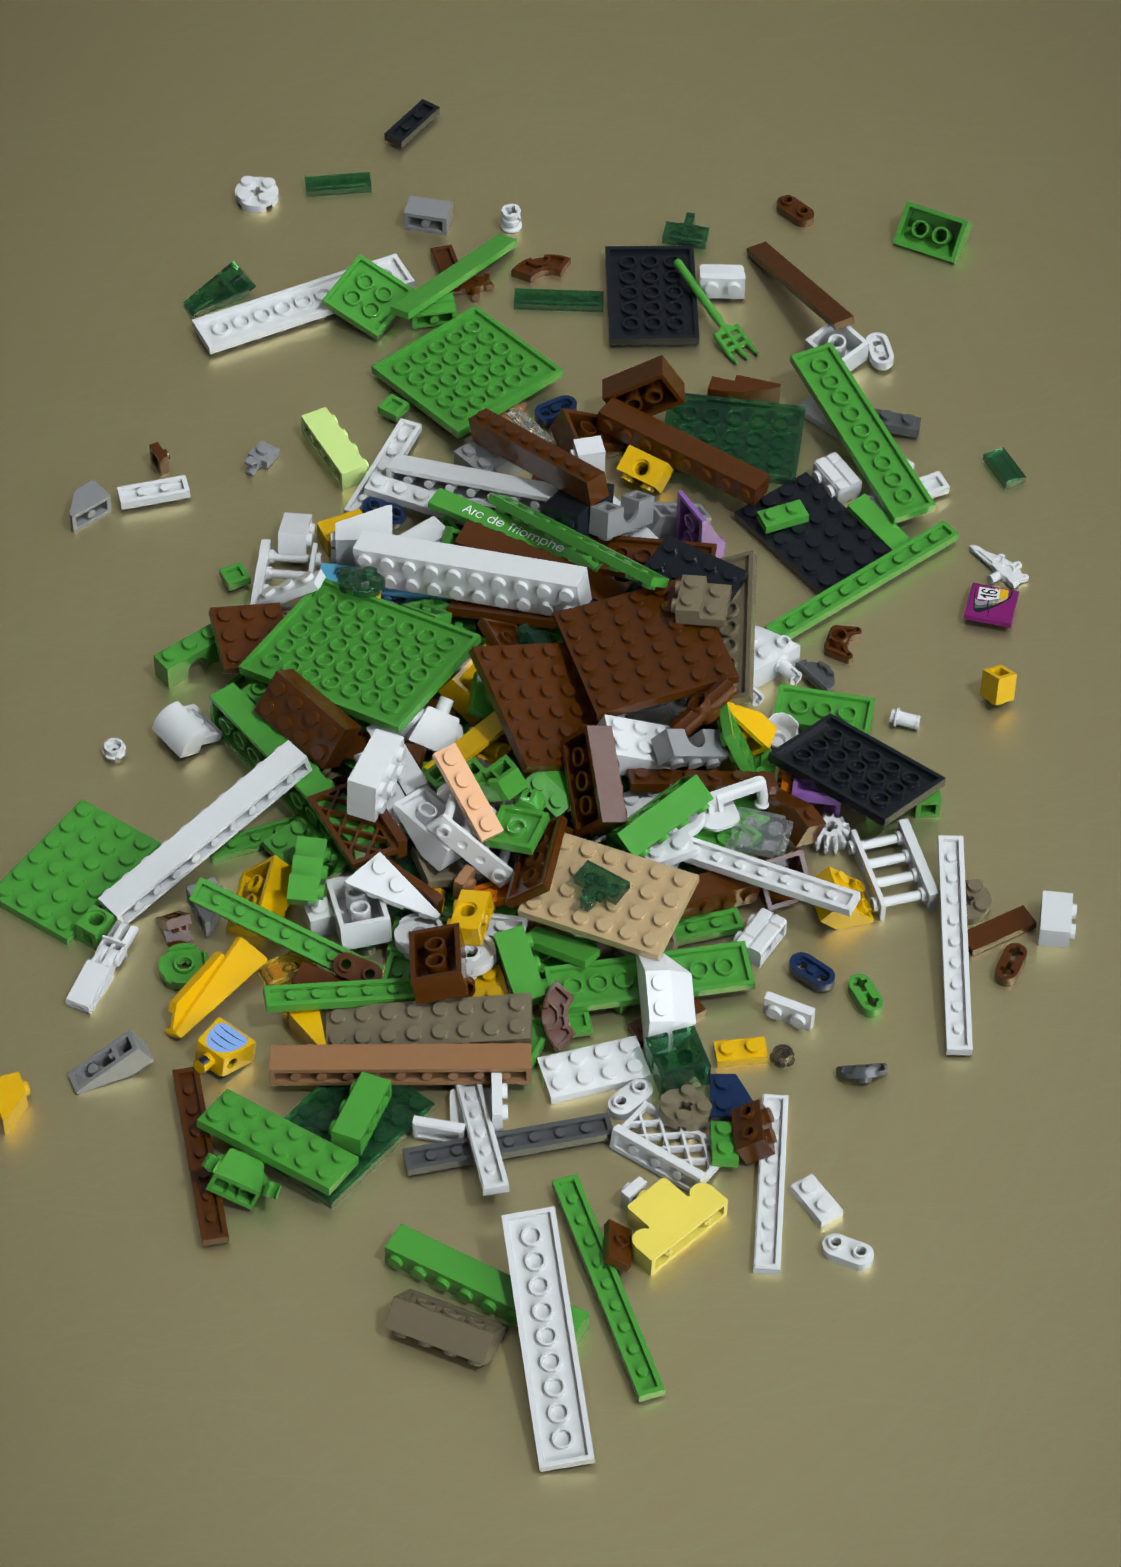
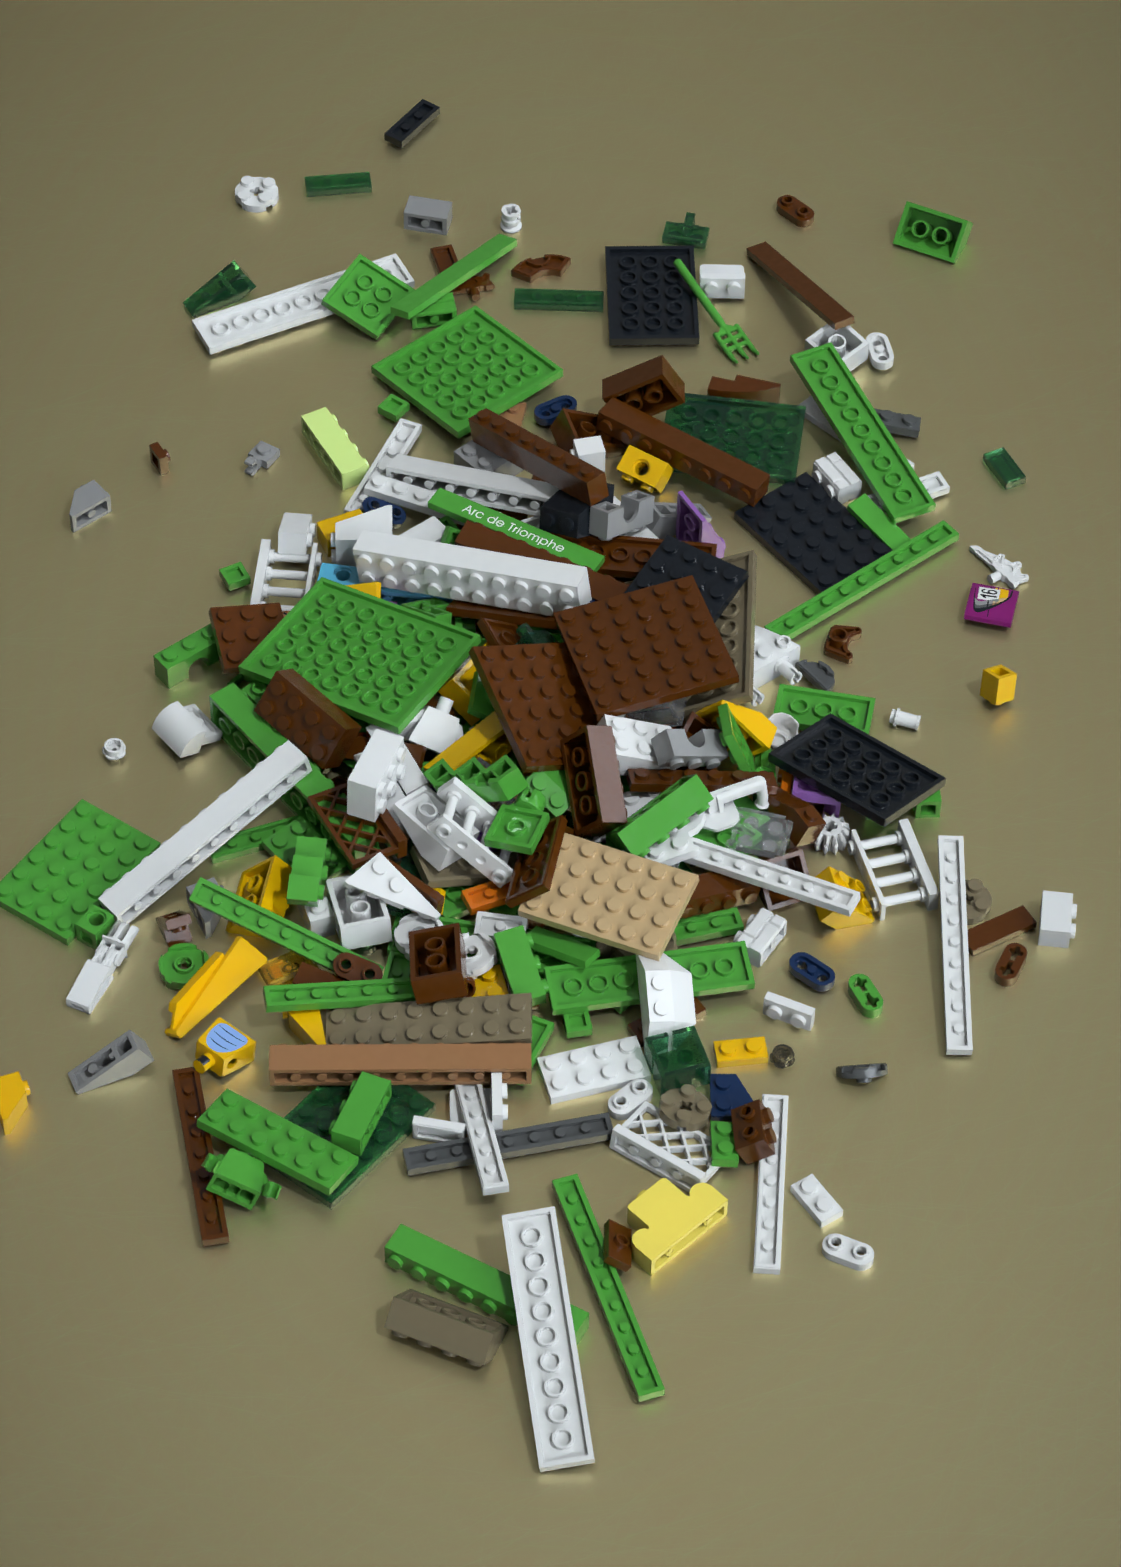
(153, 492): white plate -> none
(292, 589): white plate -> none
(362, 582): clear green plate -> none
(464, 880): medium nougat plate -> none
(467, 793): light nougat plate -> none
(473, 913): yellow brick -> none
(526, 422): clear plate -> none
(555, 1016): reddish brown tile -> none
(582, 543): bright green plate -> none
(599, 885): clear green hinge -> none
(631, 1190): white plate -> none
(700, 601): dark tan plate -> none
(704, 707): reddish brown piece -> none
(782, 516): bright green plate -> none

